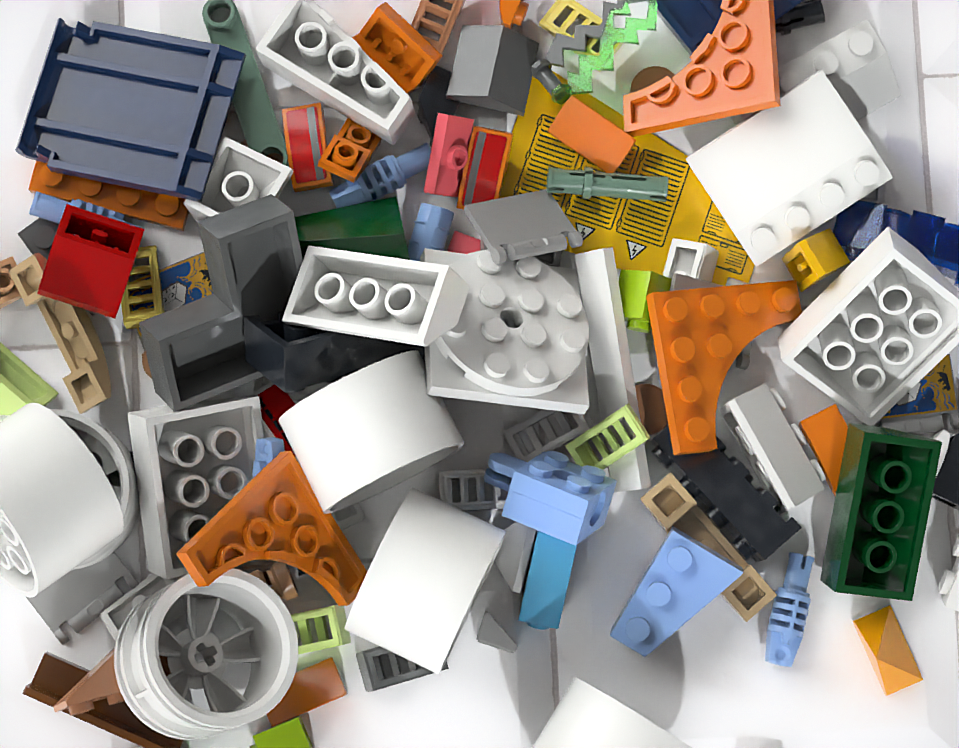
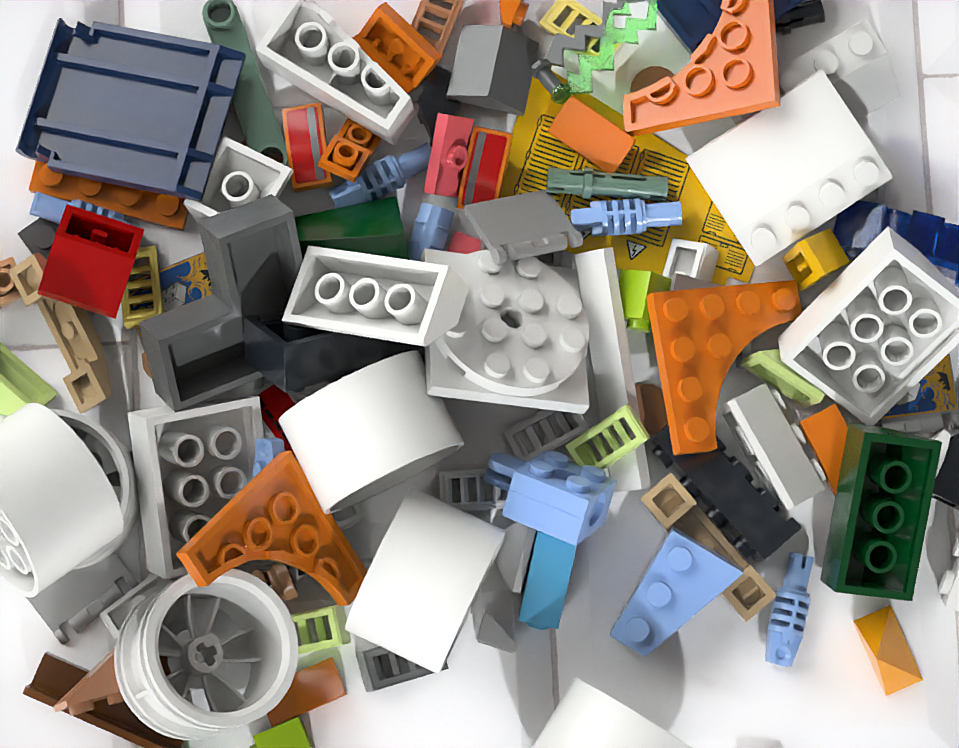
(625, 216): none -> light blue hinge
(770, 368): none -> yellowish green slope

